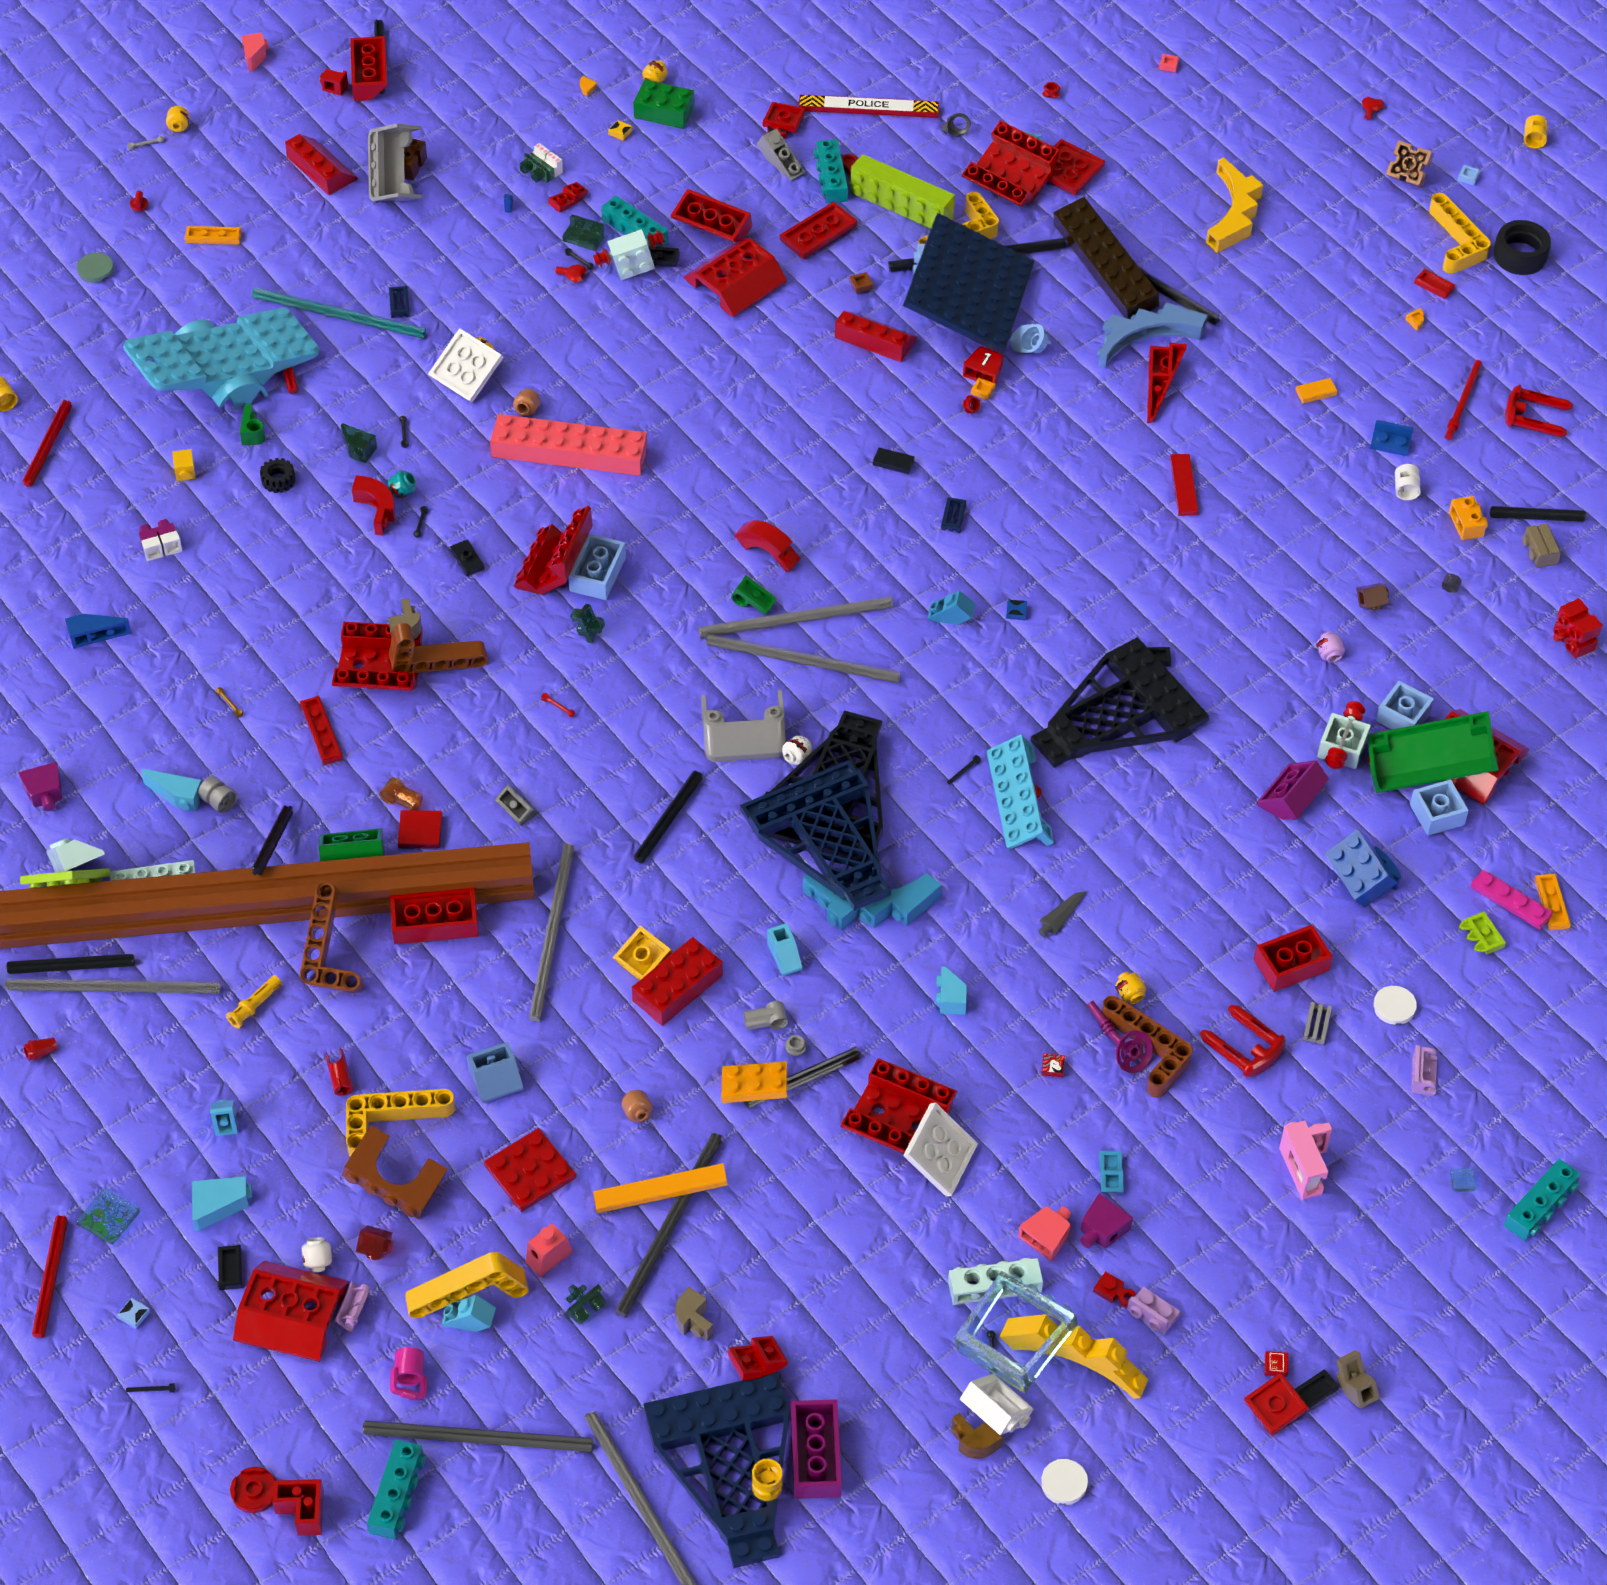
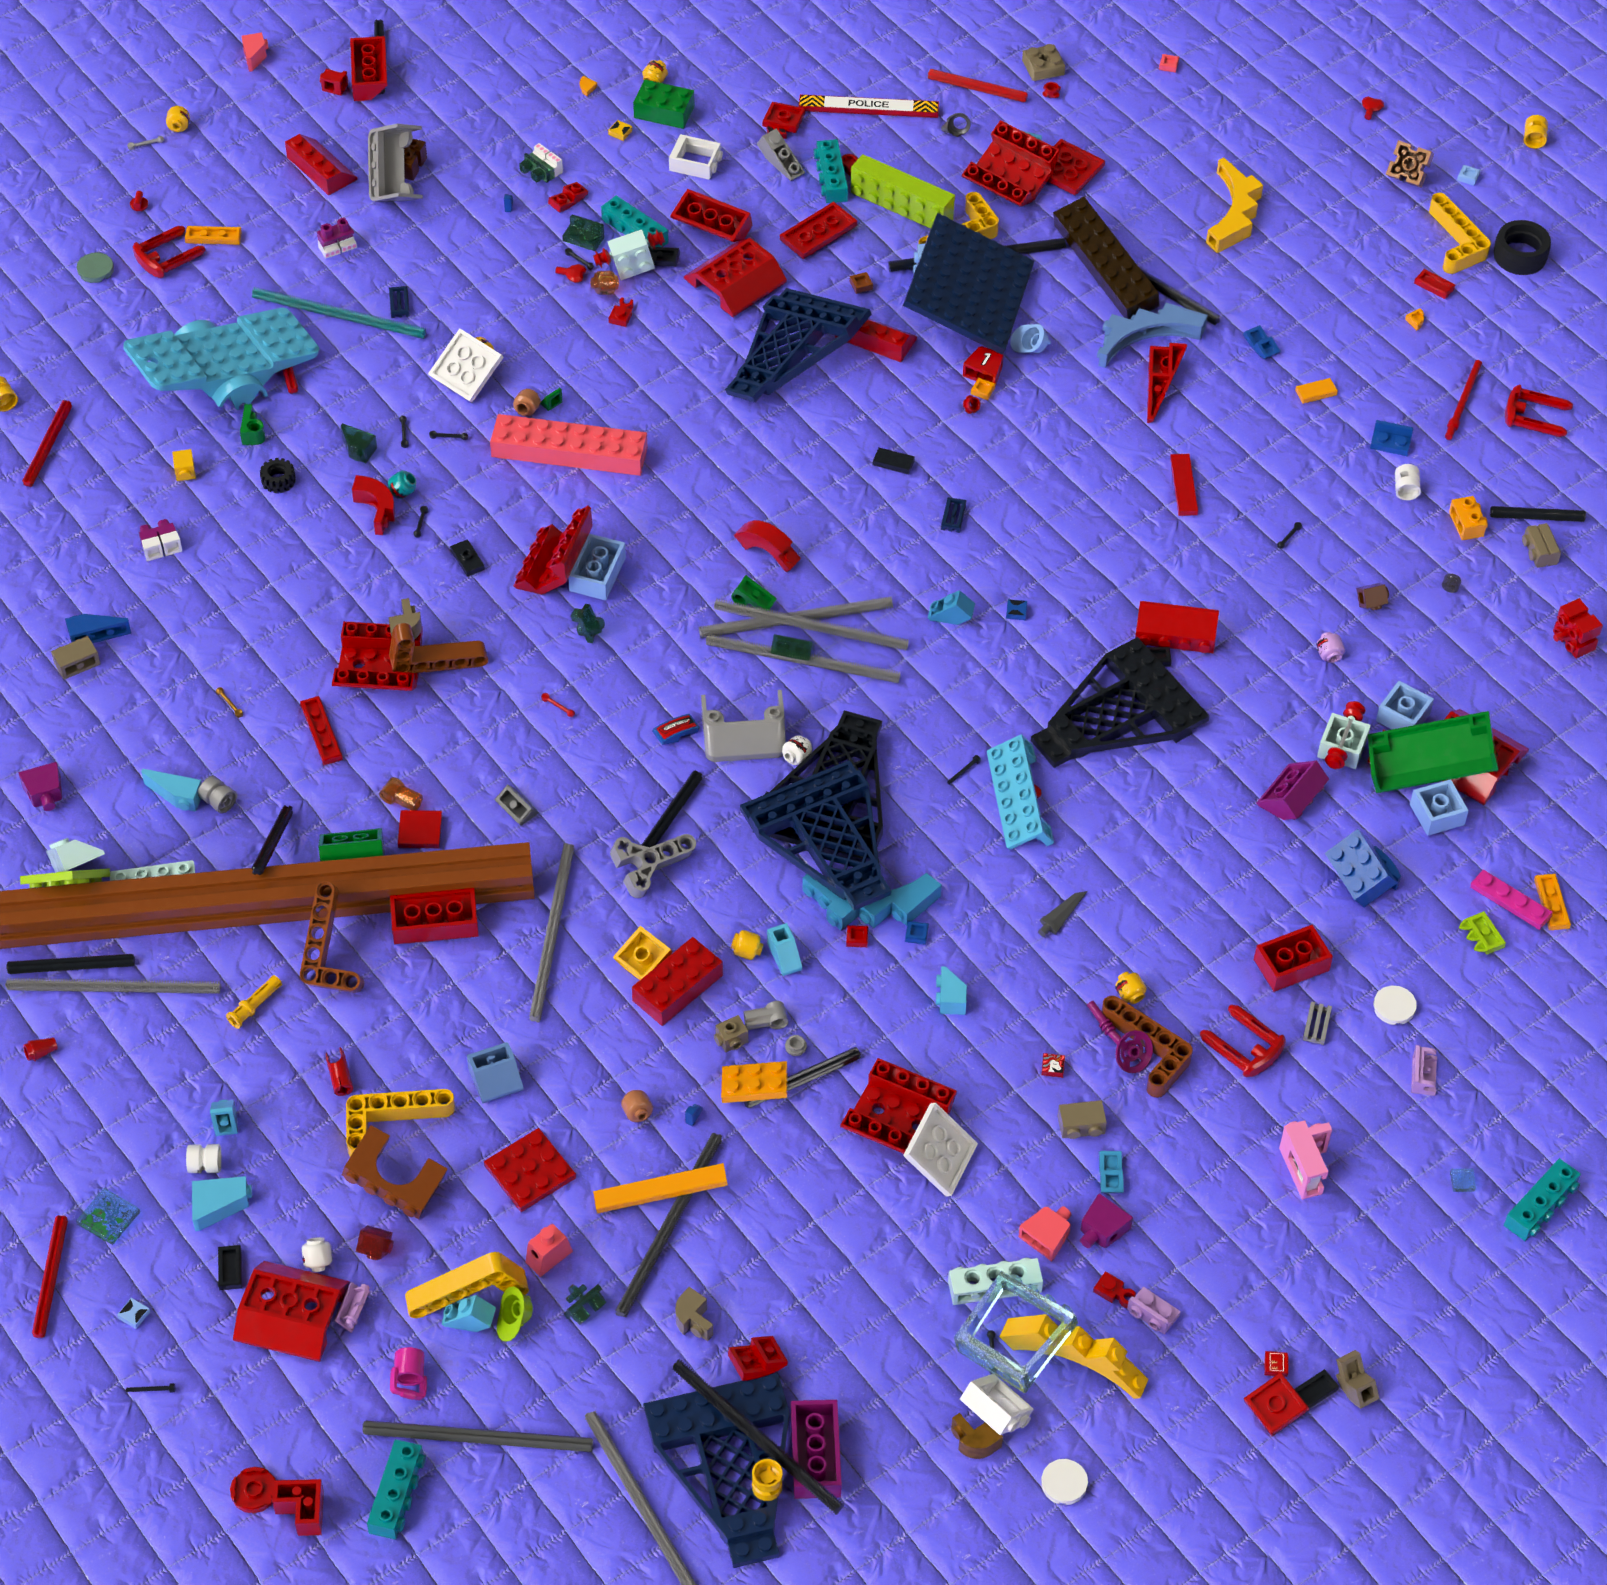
(75, 657): none -> dark tan brick
(150, 261): none -> red piece
(203, 1158): none -> white wheel
(336, 238): none -> magenta hips
(433, 434): none -> black hinge
(514, 1313): none -> lime piece
(552, 399): none -> green slope
(604, 282): none -> clear orange head
(621, 314): none -> red plate
(636, 855): none -> light grey beam
(674, 728): none -> slope
(692, 1114): none -> blue tile
(699, 147): none -> white window
(731, 1034): none -> dark tan brick
(746, 944): none -> yellow head
(758, 1437): none -> black axle
(792, 647): none -> clear green bracket
(795, 312): none -> dark blue wing
(804, 623): none -> light grey axle
(857, 936): none -> red tile
(916, 932): none -> blue tile
(977, 85): none -> red axle
(1043, 62): none -> dark tan brick
(1082, 1119): none -> dark tan brick
(1177, 626): none -> red slope
(1261, 344): none -> blue slope
(1297, 526): none -> black hinge

